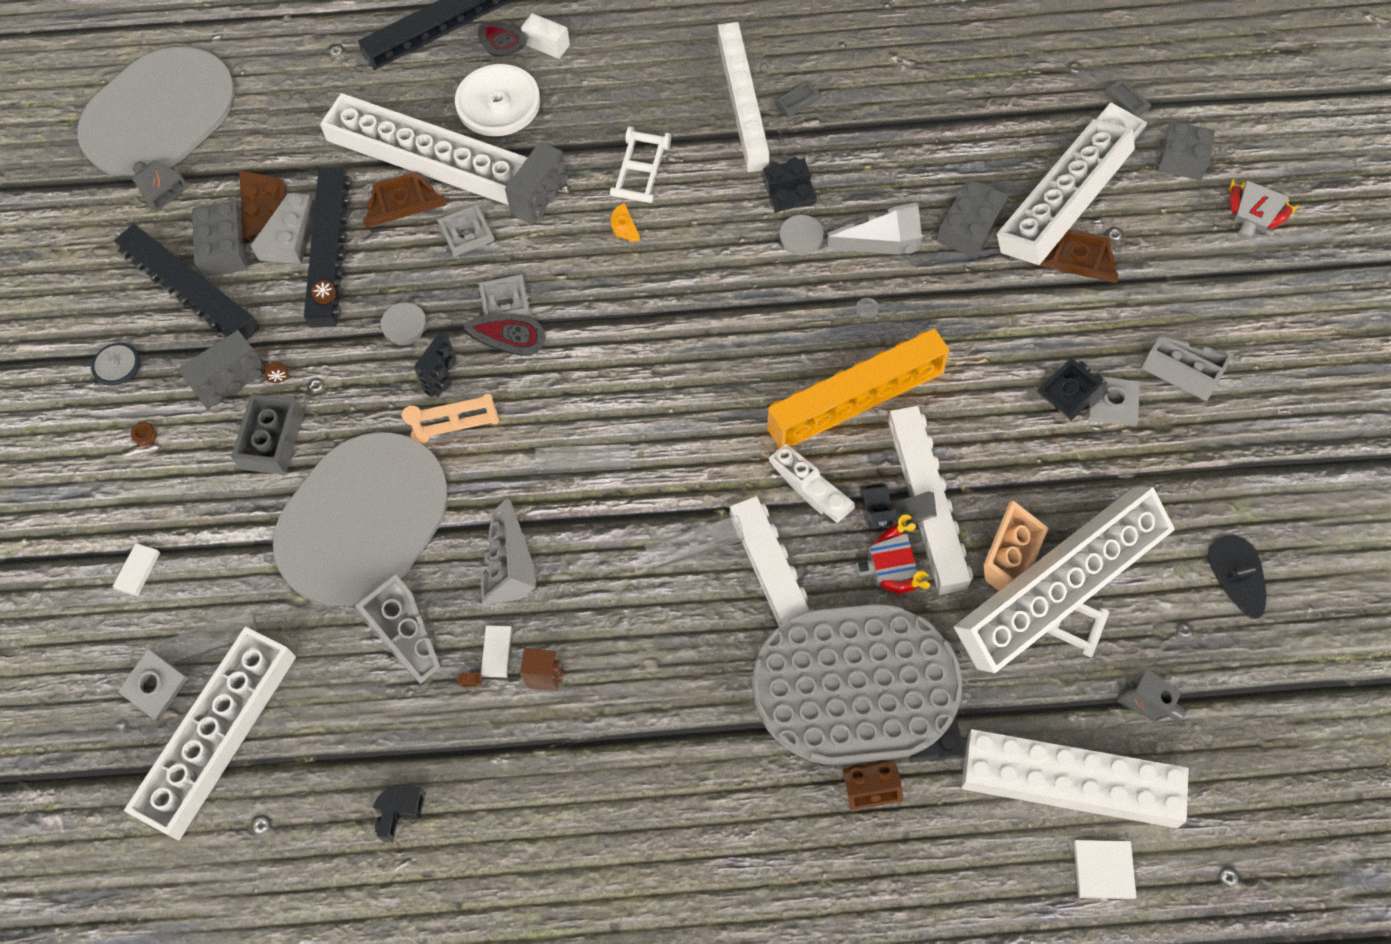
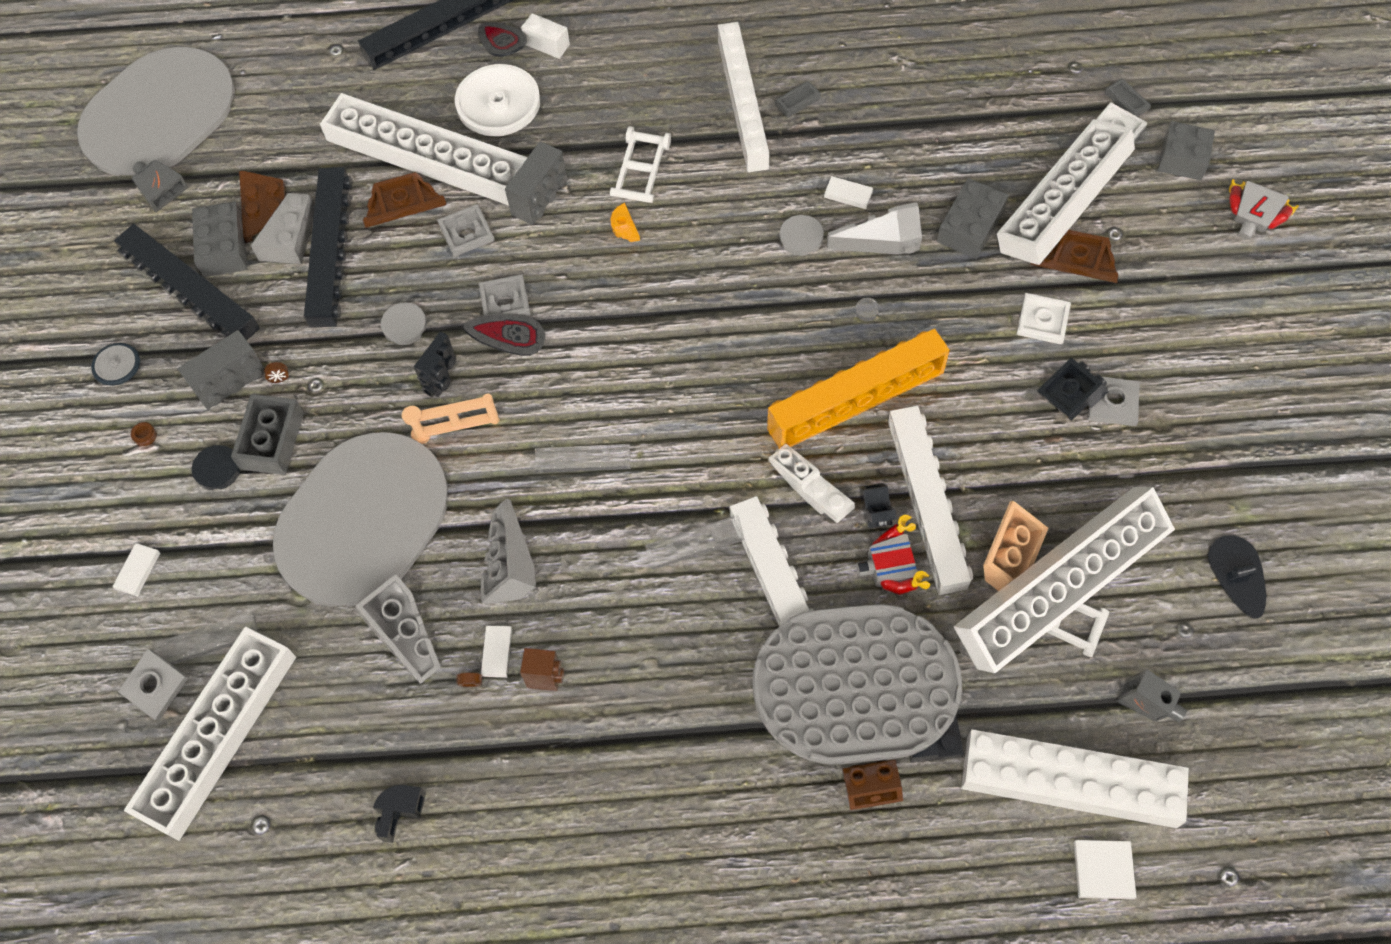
(215, 468): none -> black tile
(323, 292): reddish brown tile -> none
(789, 184): black plate -> none
(848, 192): none -> white tile
(918, 507): dark grey tile -> none
(1043, 318): none -> white tile
(1187, 366): light grey wedge -> none

